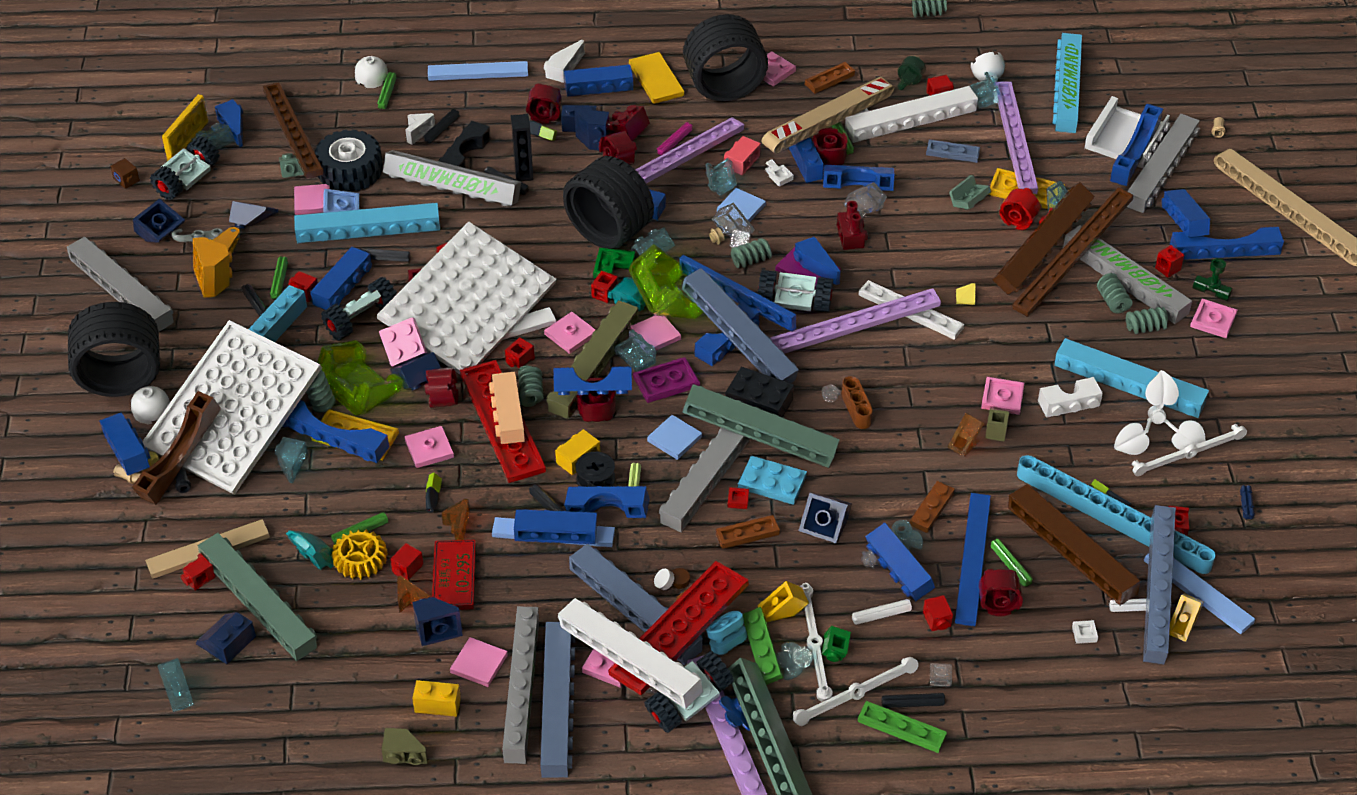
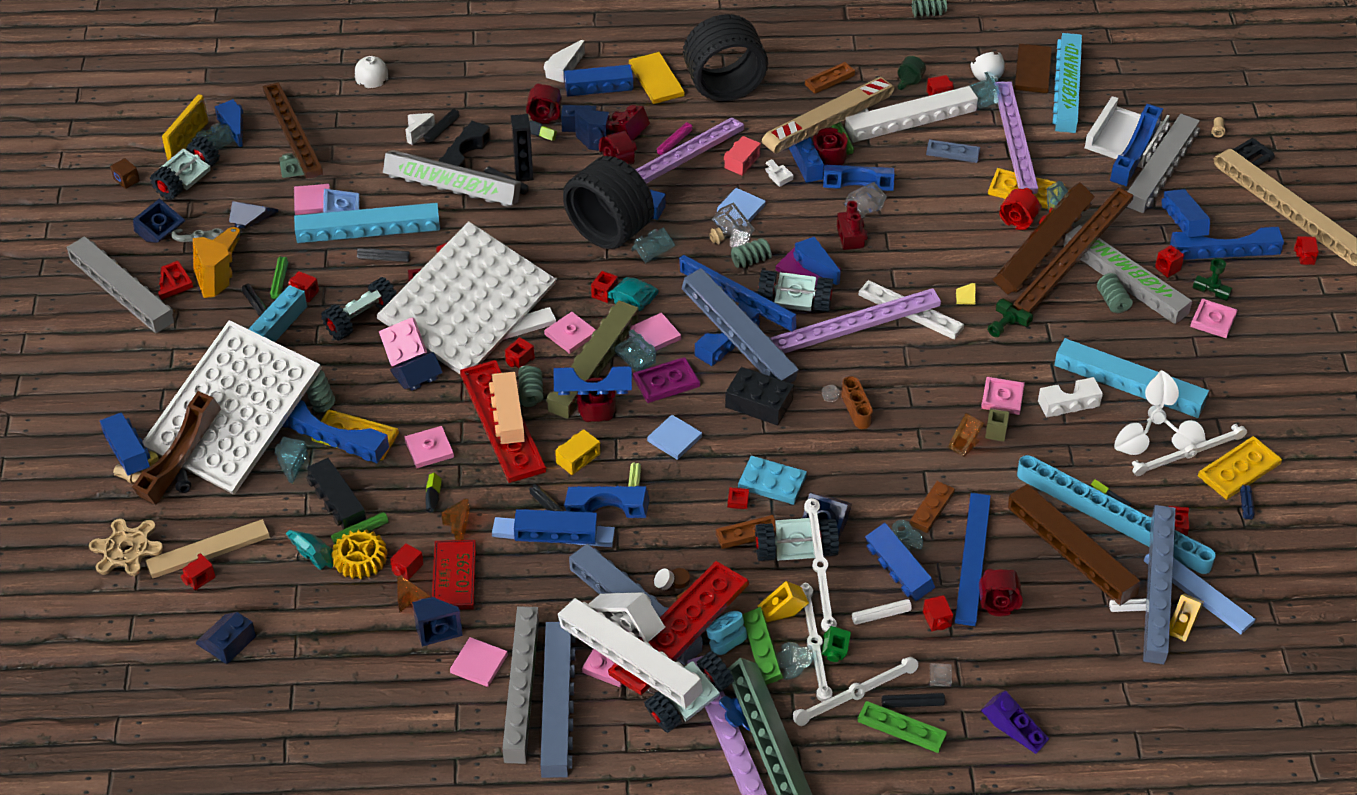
(113, 324): black tyre -> none
(120, 538): none -> tan plate
(149, 404): white cylinder -> none
(173, 280): none -> red wing
(175, 685): clear light blue slope -> none
(259, 597): sand green brick -> none
(335, 494): none -> black brick
(341, 278): blue brick -> none
(349, 160): black wheel -> none
(352, 380): clear neon green windscreen -> none
(386, 90): bright green axle -> none
(402, 747): olive slope -> none
(436, 698): yellow brick -> none
(442, 387): dark red brick -> none
(477, 70): light blue tile -> none
(595, 470): black piece -> none
(611, 258): green plate -> none
(631, 612): none -> white wedge
(656, 279): clear neon green windscreen -> none
(702, 479): light grey brick -> none
(721, 177): clear light blue bracket -> none
(761, 425): sand green brick -> none
(778, 69): bright pink plate -> none
(794, 539): none -> plate
(812, 507): none -> white piece
(869, 559): clear plate -> none
(968, 193): sand green bracket -> none
(1010, 315): none -> dark green bar
(1011, 562): bright green axle -> none
(1013, 721): none -> dark purple slope
(1033, 68): none -> reddish brown tile
(1085, 631): white plate -> none
(1147, 319): sand green piece -> none
(1239, 467): none -> yellow tile
(1253, 148): none -> black plate
(1306, 250): none -> red brick

